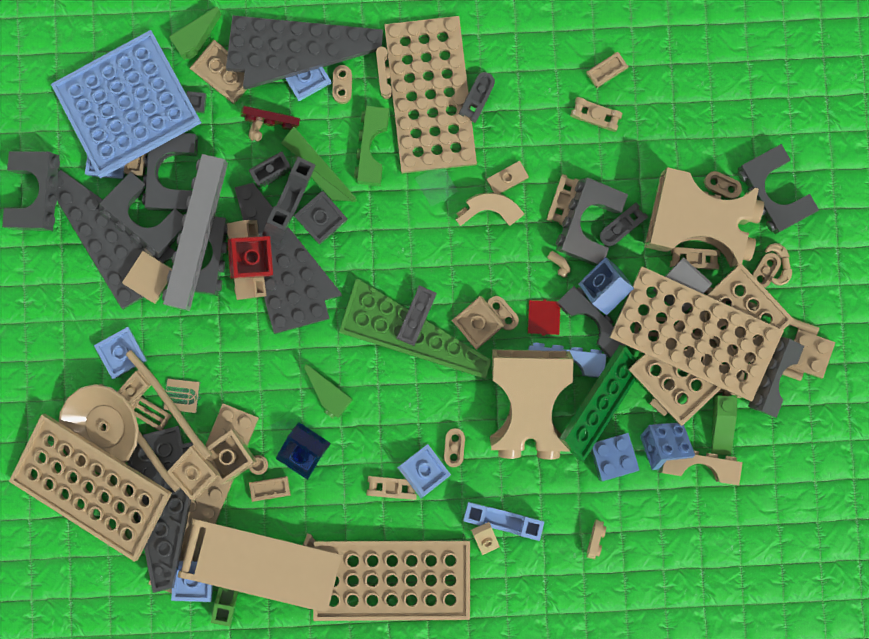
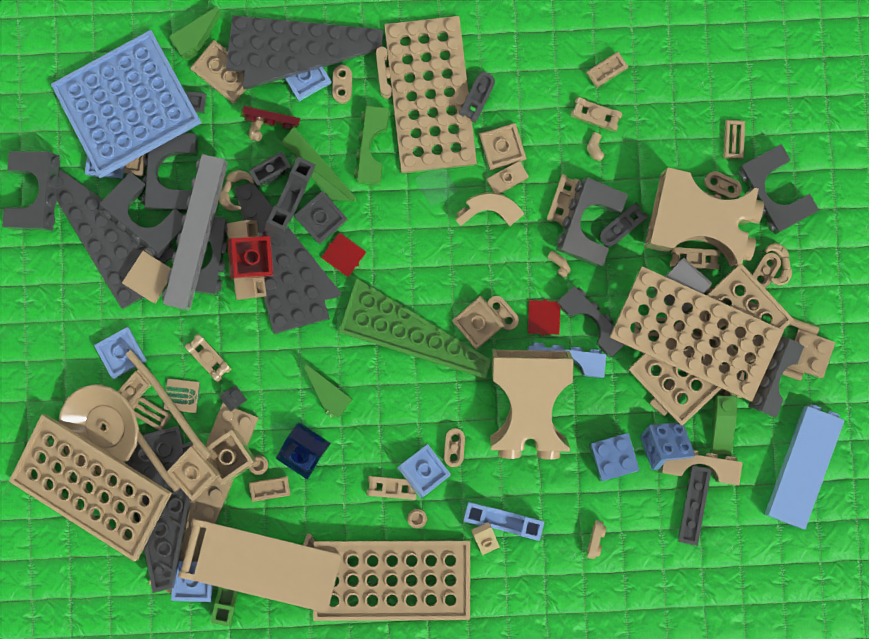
(208, 357): none -> tan plate
(232, 178): none -> tan piece
(233, 398): none -> dark grey plate
(343, 255): none -> red piece
(416, 315): flat silver tile -> none
(417, 518): none -> tan plate
(502, 146): none -> tan tile
(593, 148): none -> tan arm
(599, 404): green plate -> none
(606, 286): medium blue brick -> none
(694, 505): none -> dark grey plate
(733, 155): none -> tan tile
(804, 466): none -> light blue brick

